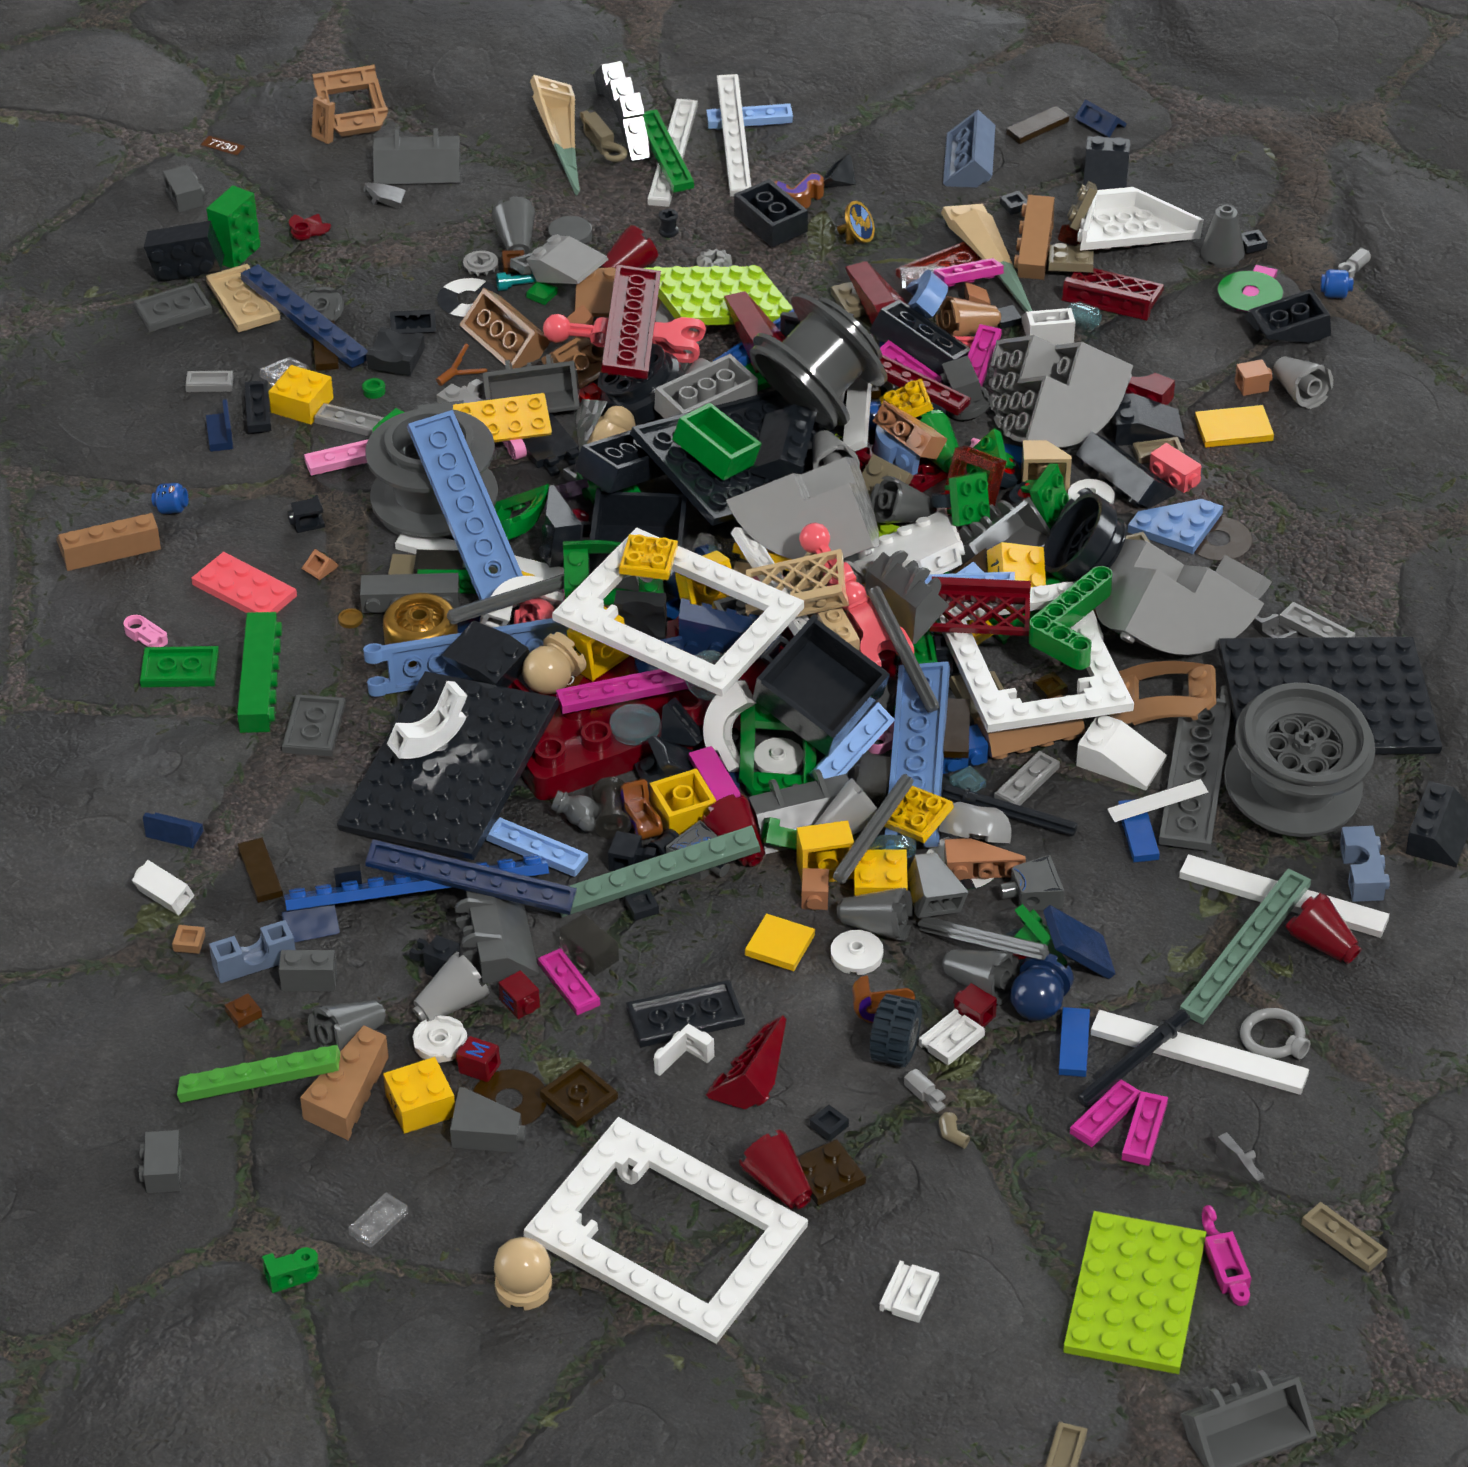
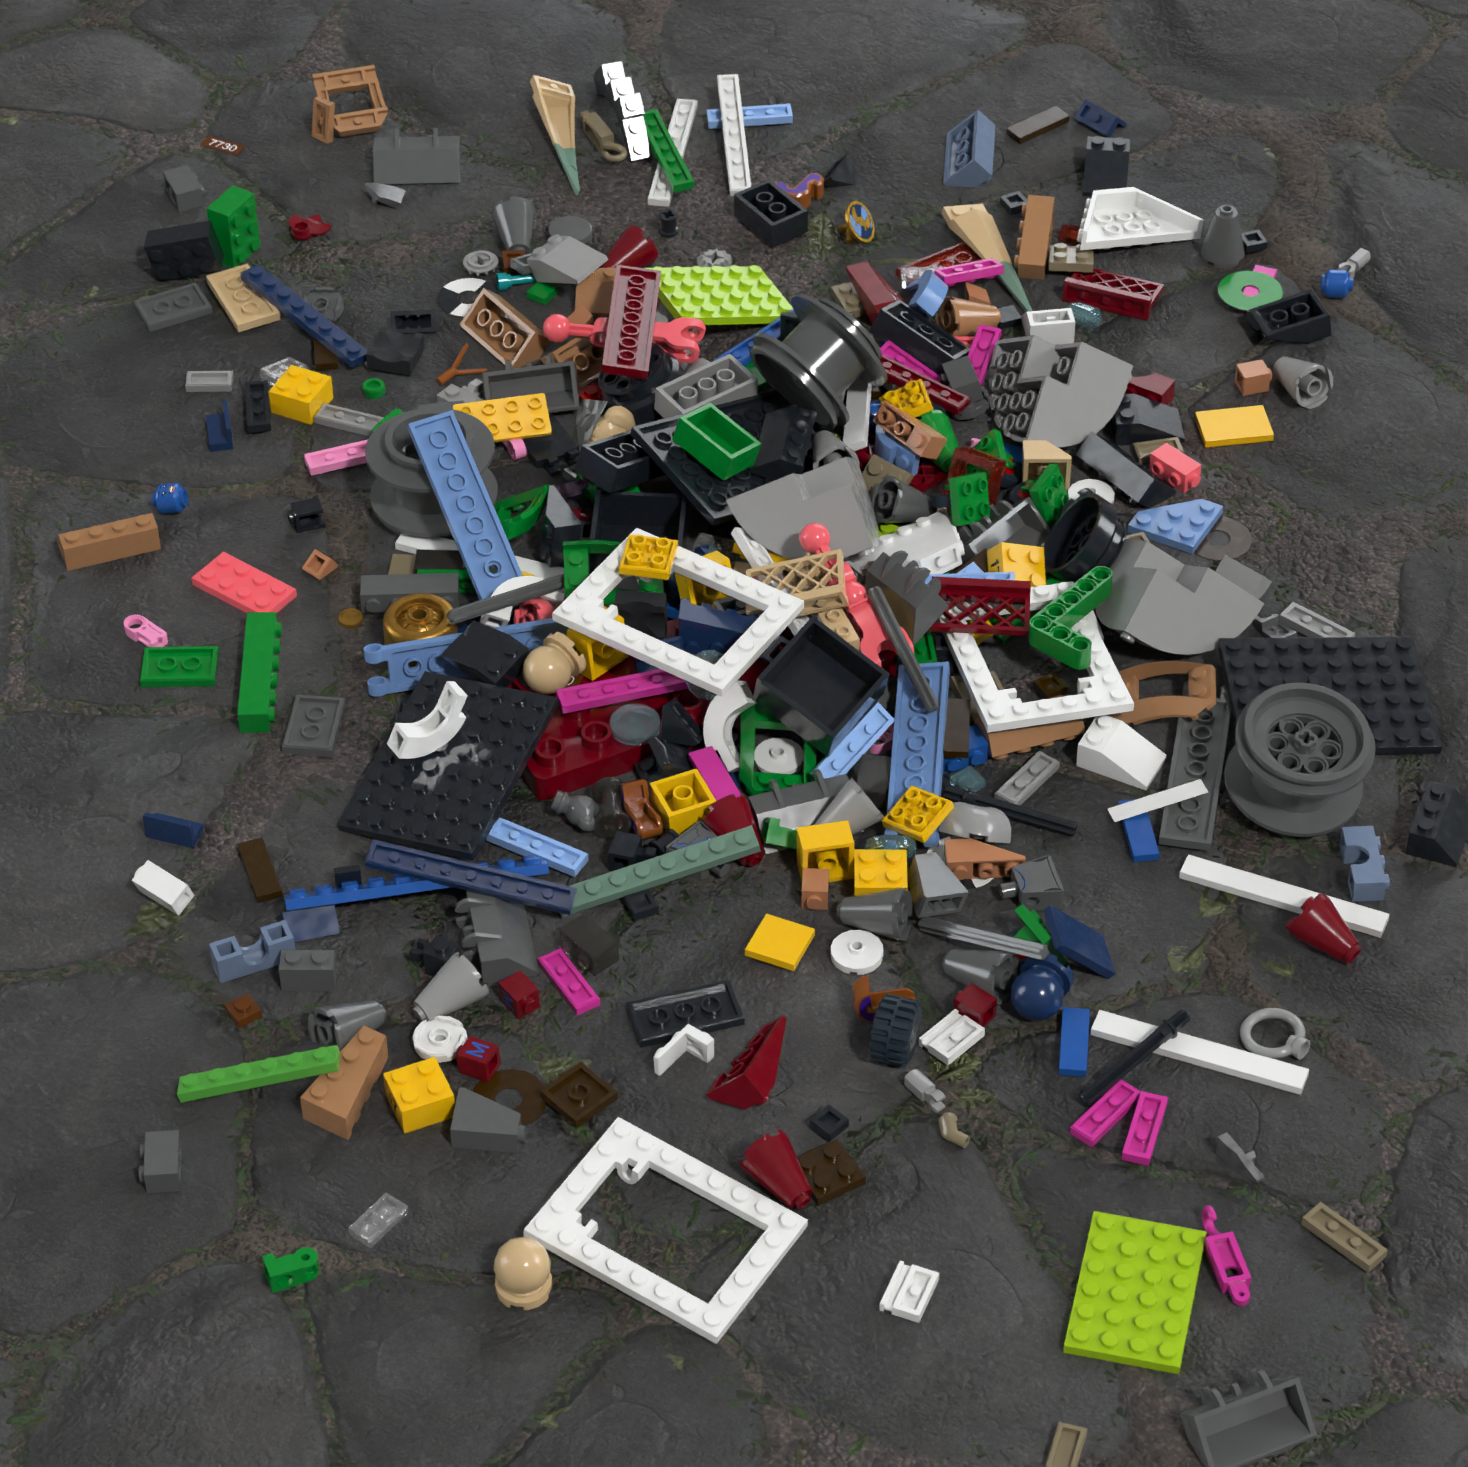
(188, 939): medium nougat plate -> none
(750, 320): dark red wedge -> none
(872, 829): dark grey axle -> none
(1085, 198): dark tan plate -> none
(1245, 946): sand green plate -> none

